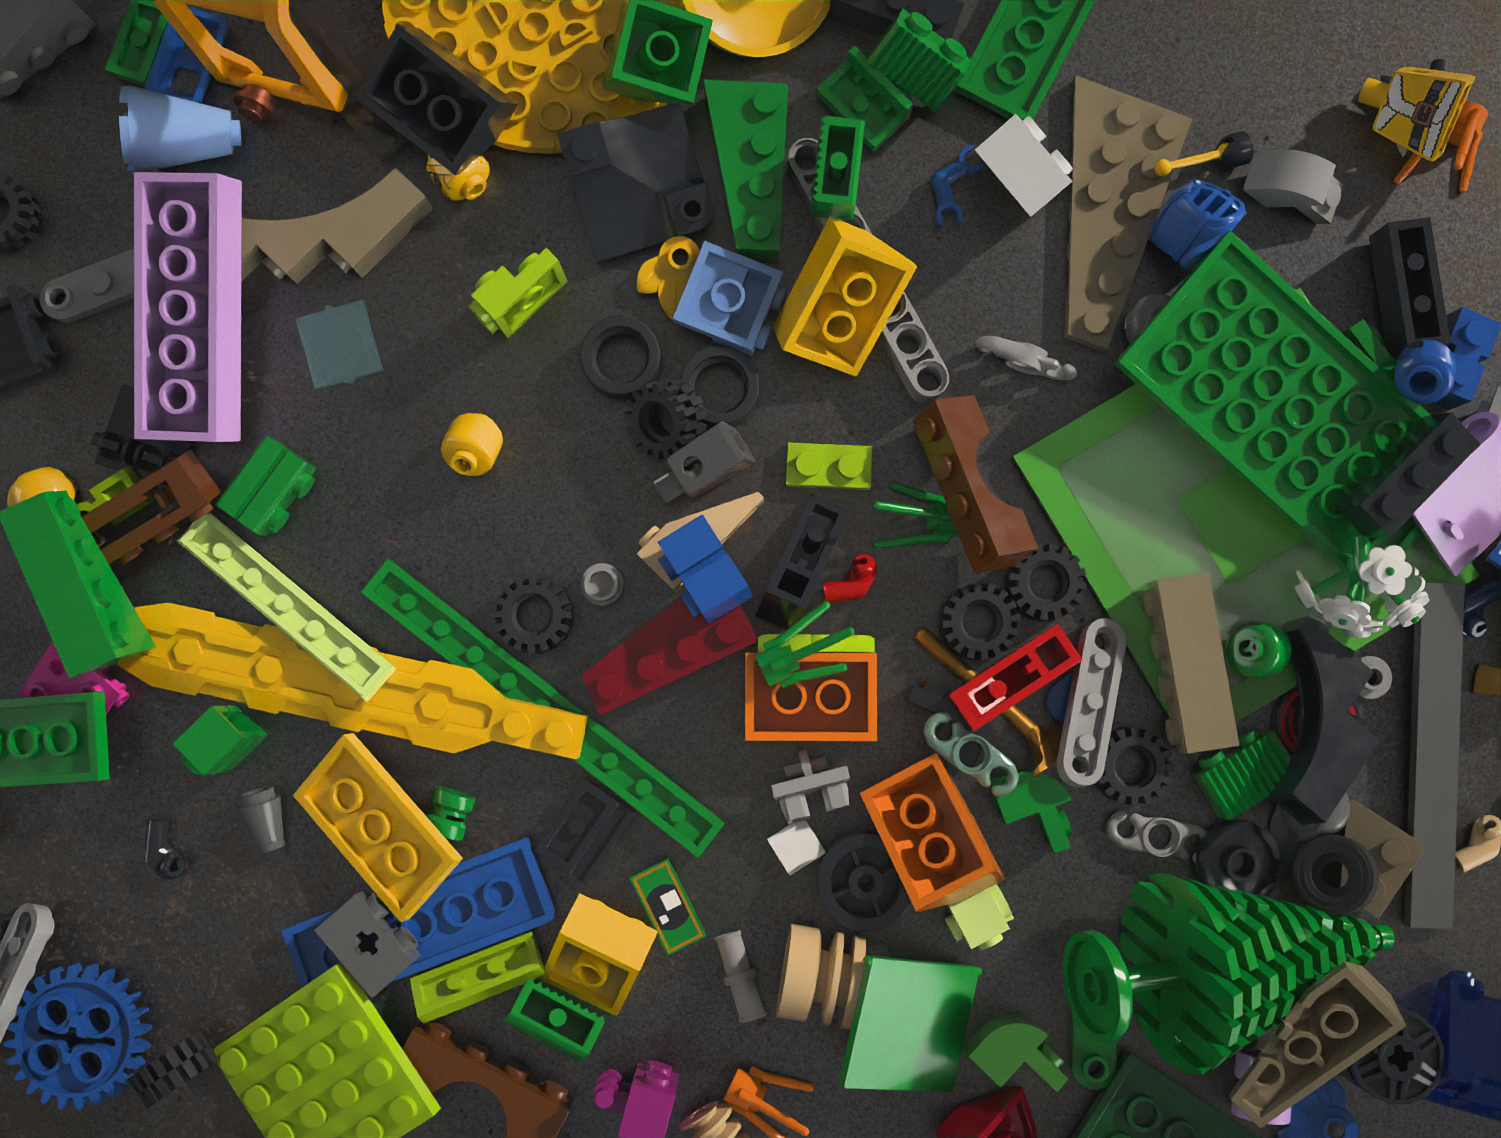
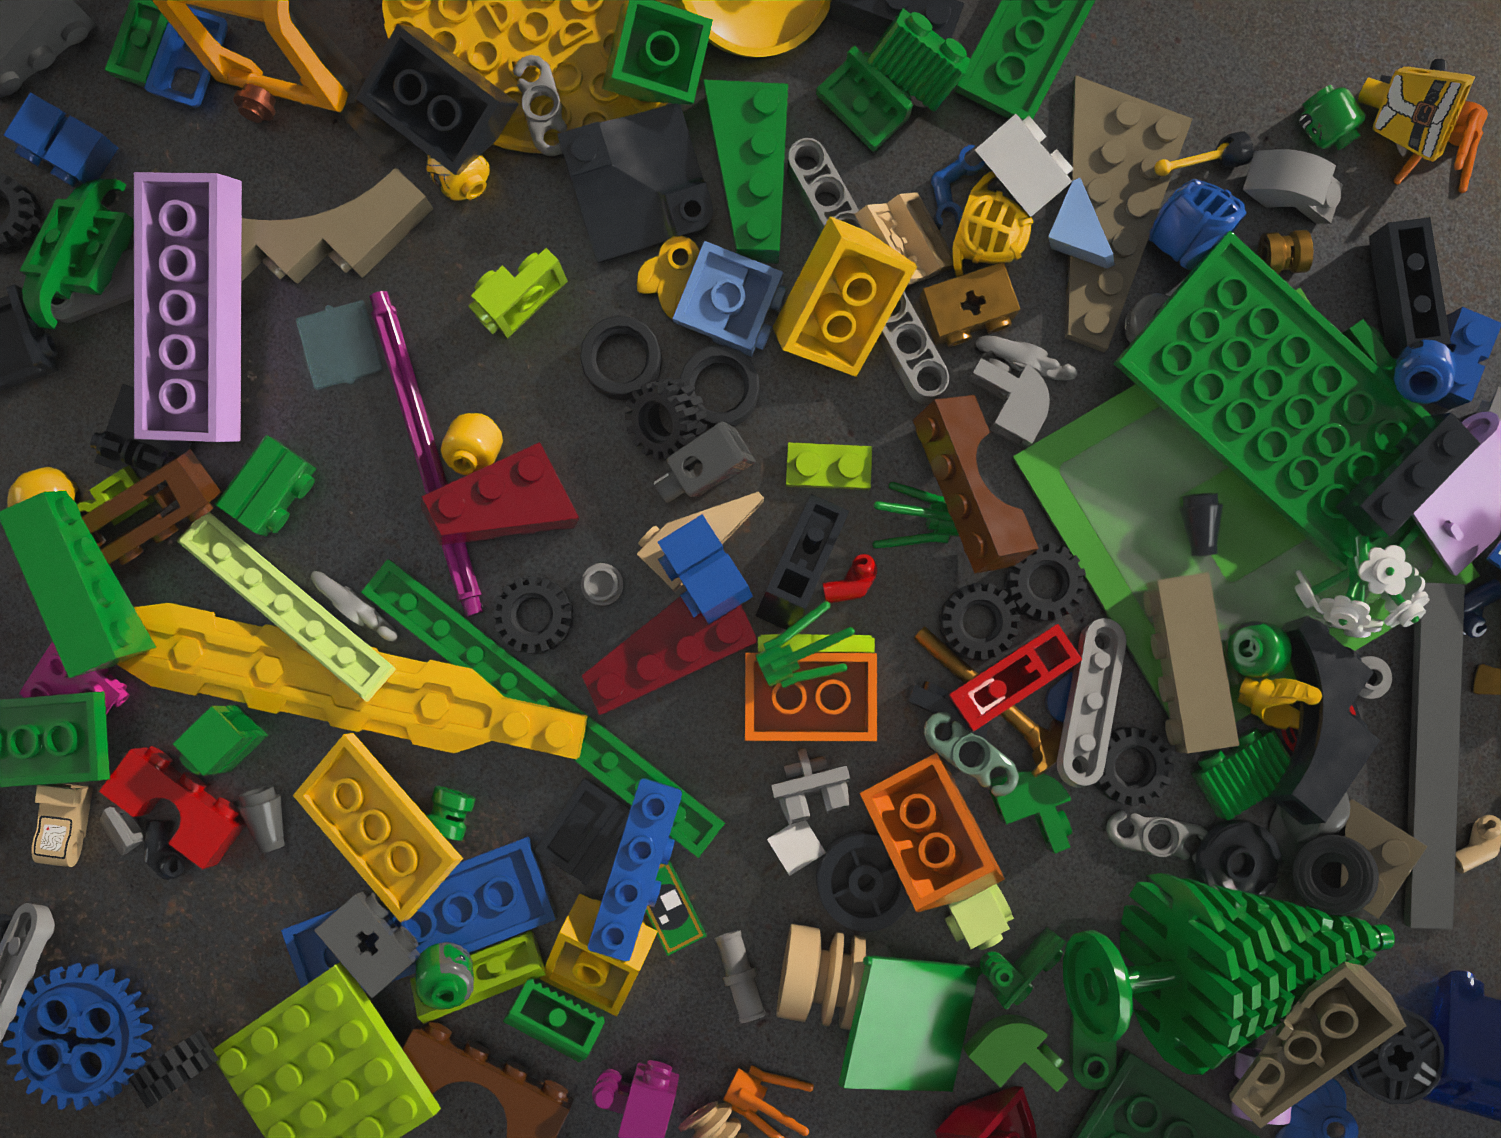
(61, 141): none -> blue piece
(61, 823): none -> tan leg
(75, 249): none -> green plate
(122, 829): none -> light grey slope
(172, 131): light blue cone -> none
(206, 824): none -> red arch
(353, 606): none -> light grey piece
(422, 441): none -> magenta piece
(444, 976): none -> green head
(501, 500): none -> dark red wedge
(542, 86): none -> light grey piece
(635, 869): none -> blue bracket
(837, 167): green brick -> none
(911, 232): none -> tan slope
(986, 288): none -> pearl gold brick
(990, 228): none -> yellow piece
(1014, 981): none -> green hinge
(1024, 399): none -> light grey brick
(1079, 230): none -> light blue slope
(1202, 520): none -> black cone
(1272, 698): none -> yellow helmet
(1287, 252): none -> pearl gold wheel
(1332, 118): none -> green head

